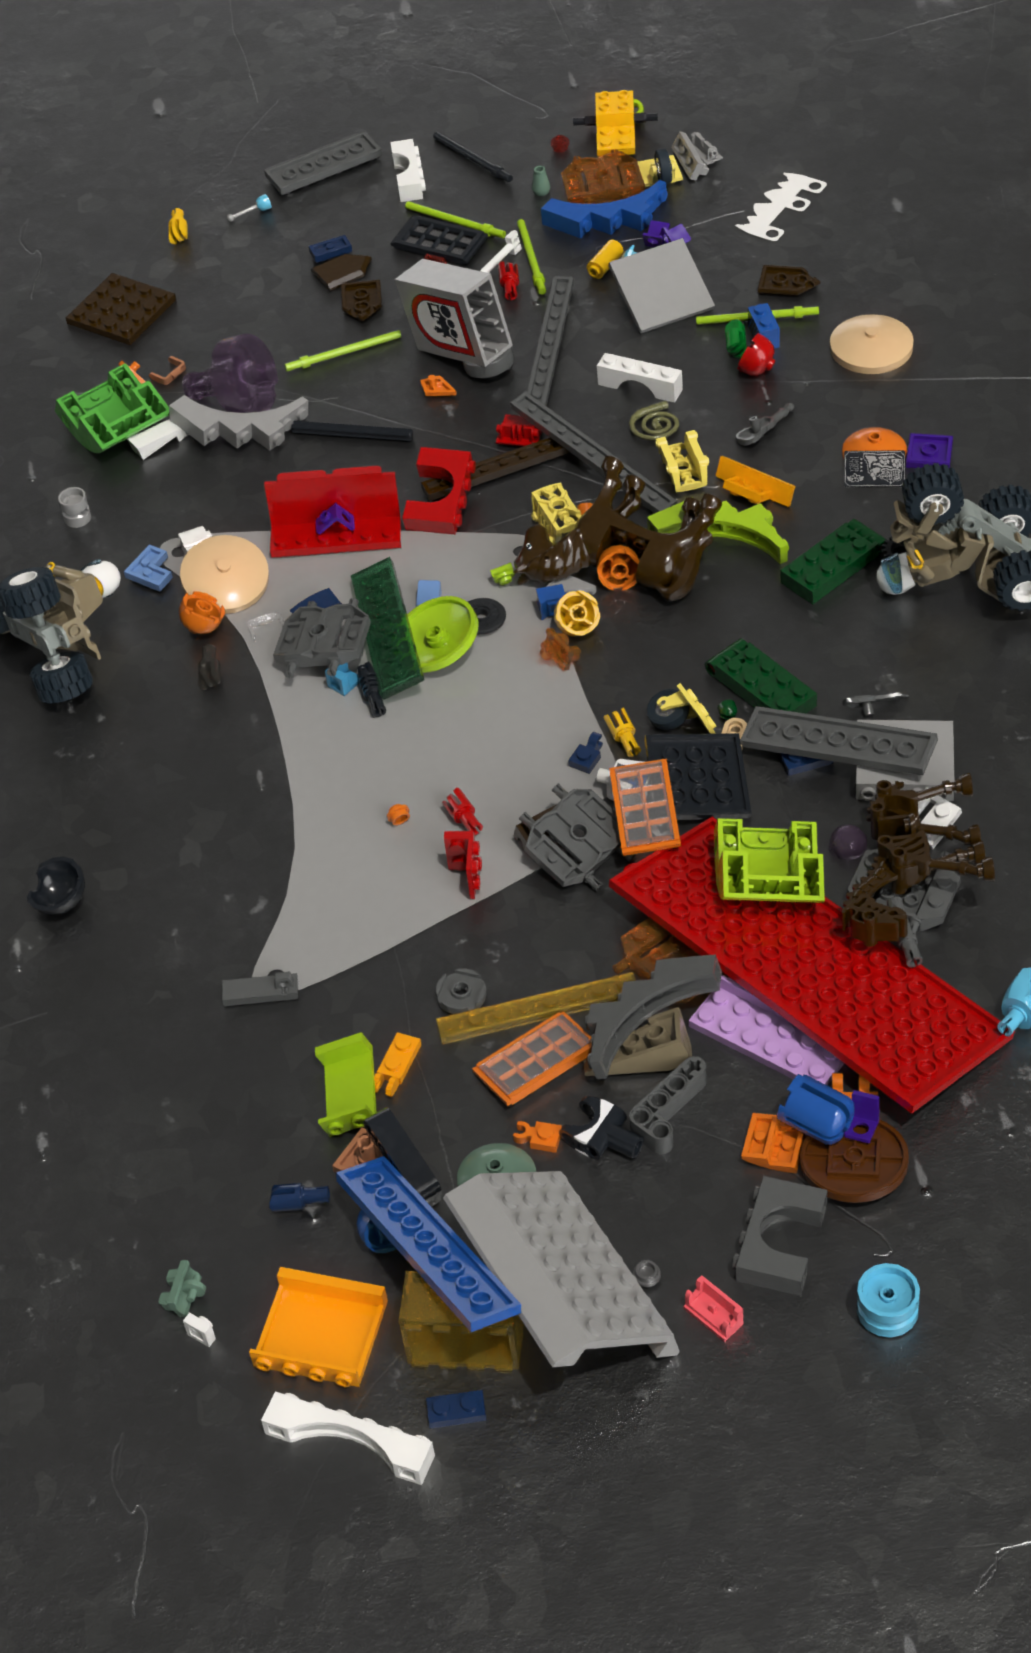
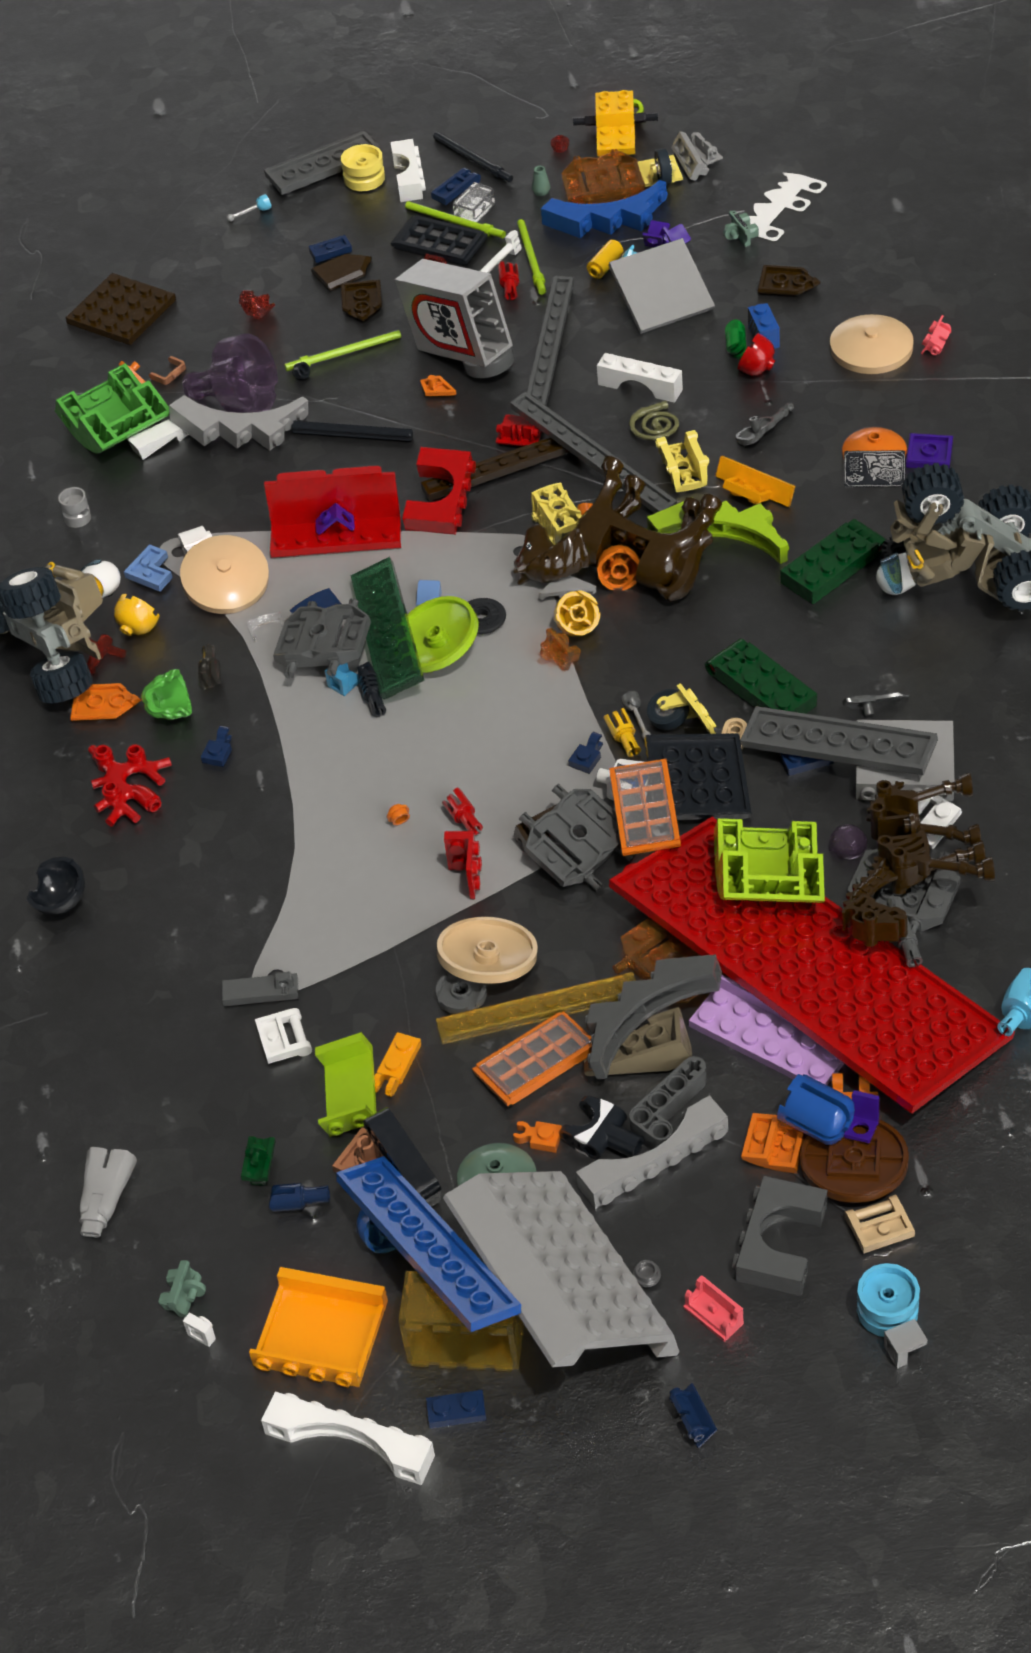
(102, 1186): none -> light grey piece
(103, 702): none -> orange tile
(104, 646): none -> clear red piece
(117, 790): none -> red plant
(134, 616): none -> yellow cylinder
(167, 696): none -> bright green hair
(177, 227): yellow arm -> none
(200, 613): orange cylinder -> none
(218, 751): none -> dark blue plate
(255, 305): none -> clear red hair
(258, 1160): none -> dark green hips
(275, 1039): none -> white plate
(301, 370): none -> black hinge
(363, 167): none -> light yellow wheel
(455, 186): none -> dark blue plate
(474, 202): none -> clear brick
(487, 950): none -> tan dish
(503, 574): lime plate -> none
(548, 599): blue window -> none
(610, 1178): none -> light grey arch
(631, 702): none -> hinge
(693, 1414): none -> dark blue hinge
(727, 709): dark green hinge -> none
(741, 228): none -> sand green hips
(797, 312): lime bar -> none
(883, 1229): none -> tan plate
(902, 1340): none -> light grey panel
(935, 341): none -> coral hinge

